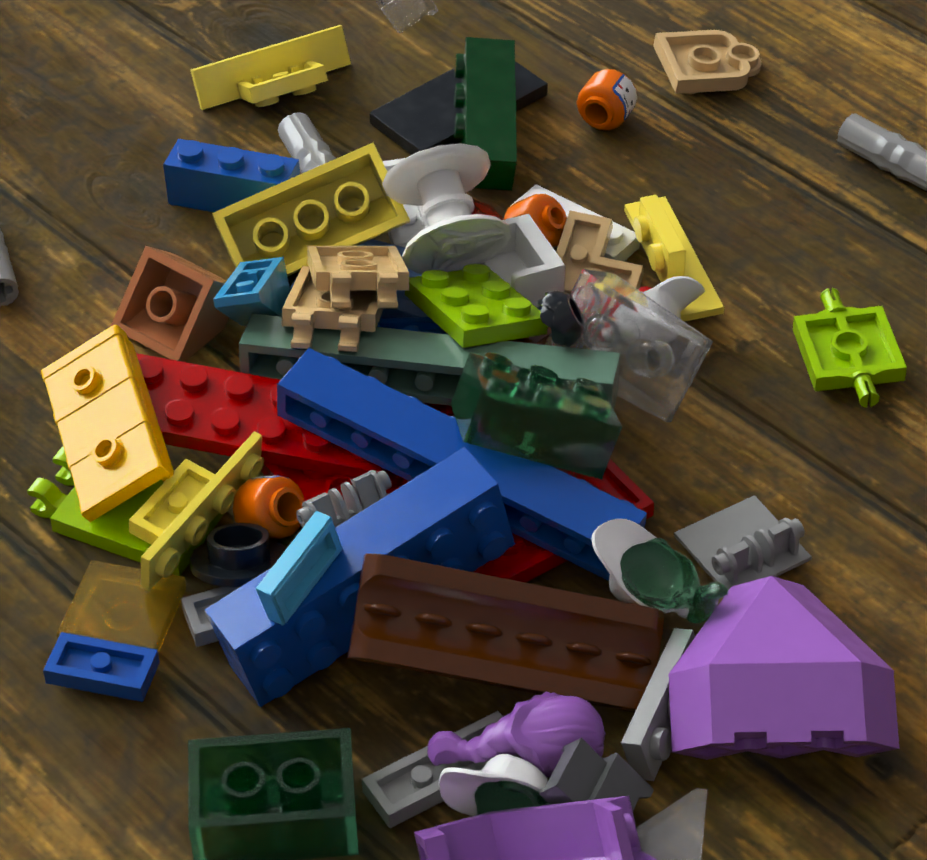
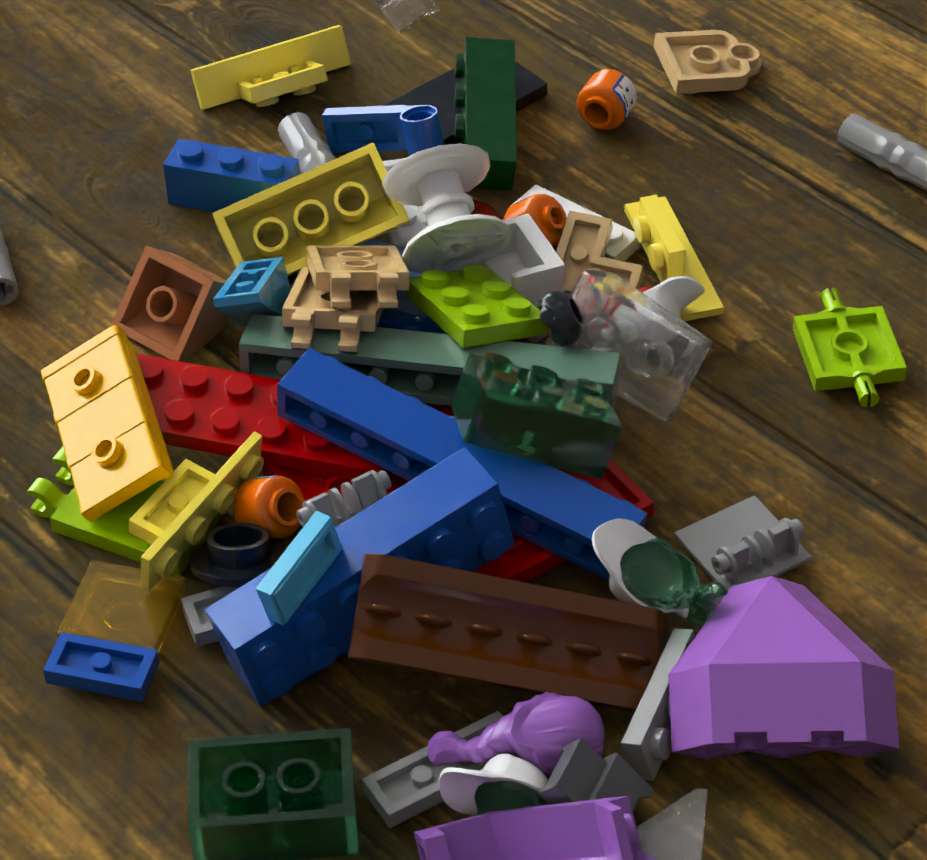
(387, 126): none -> blue plate

